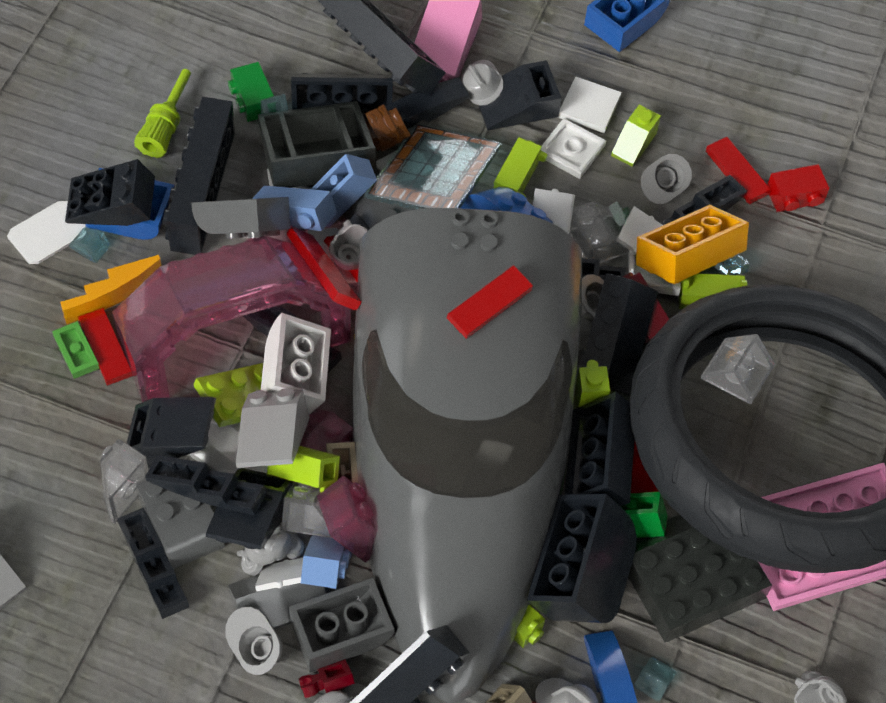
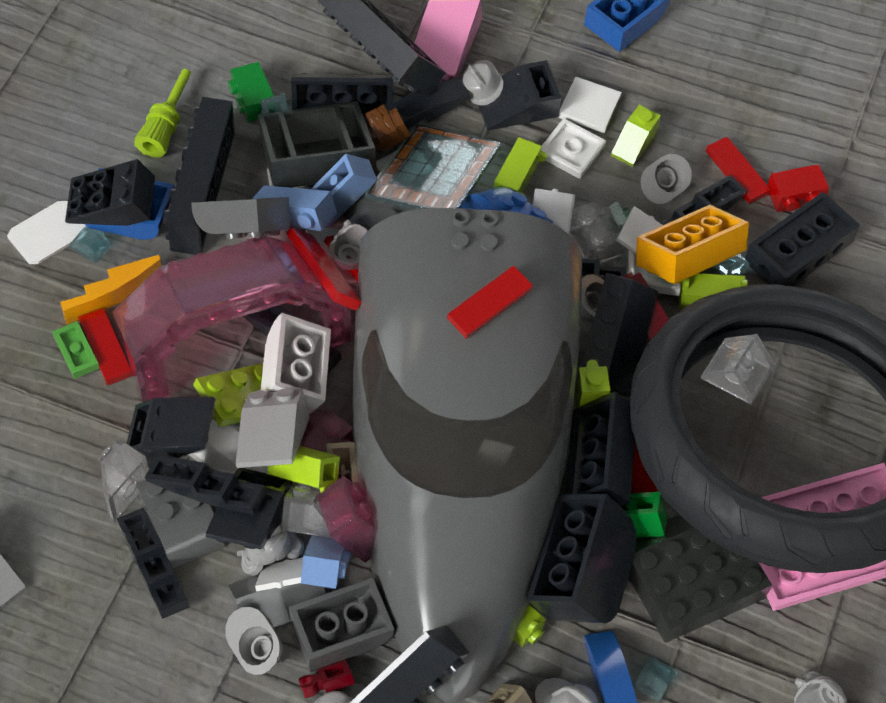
(802, 242): none -> black brick

